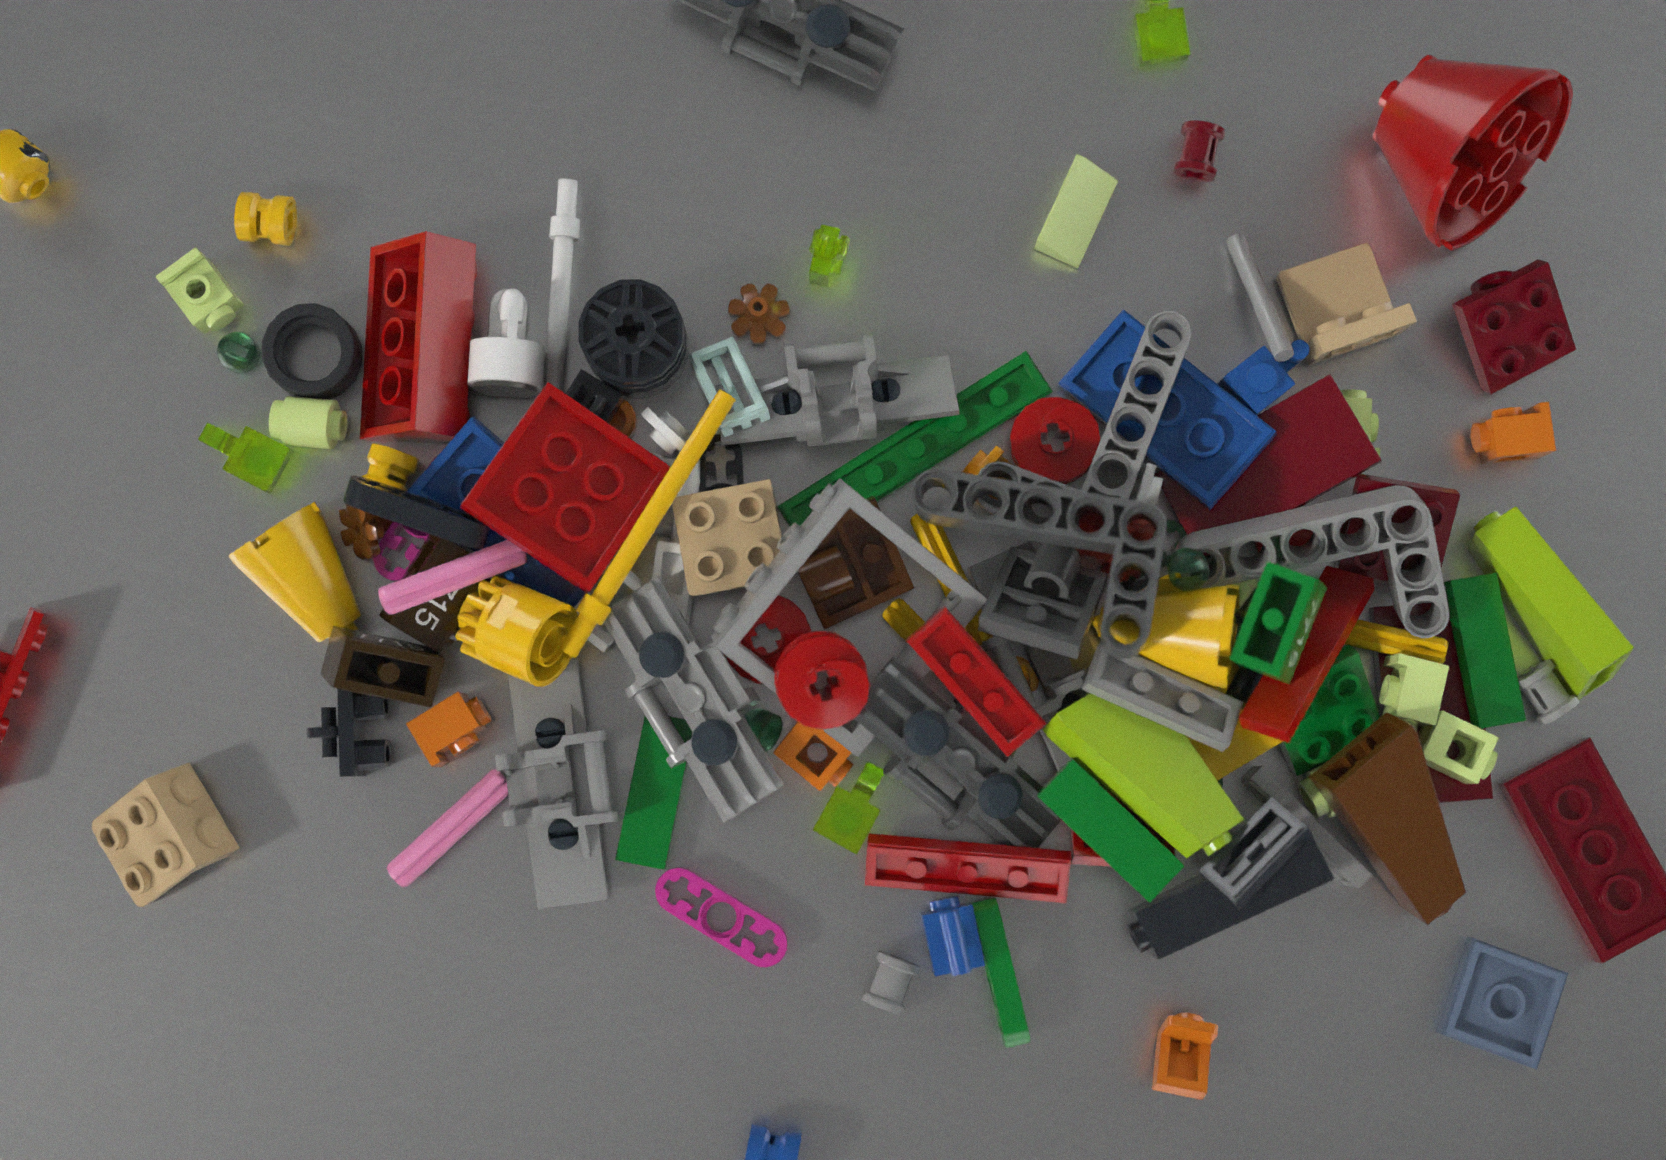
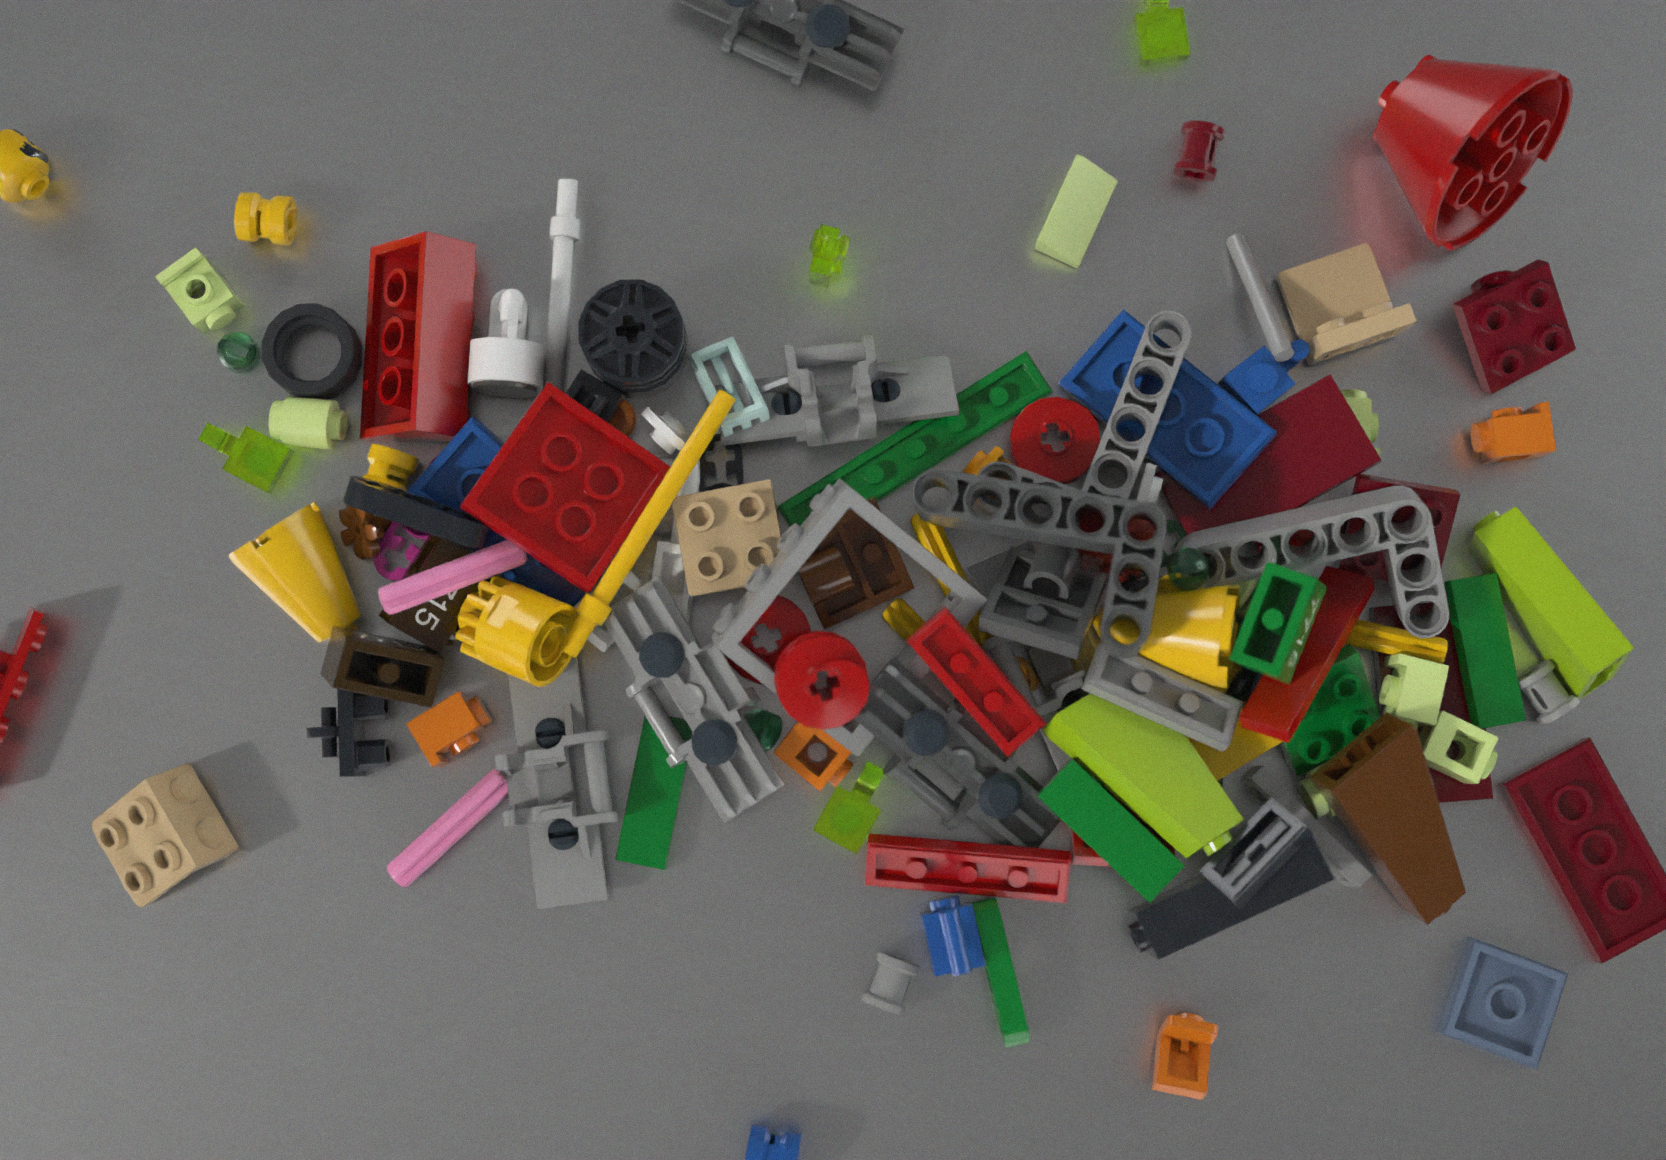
(747, 947): dark pink beam -> none
(762, 321): dark orange plant -> none

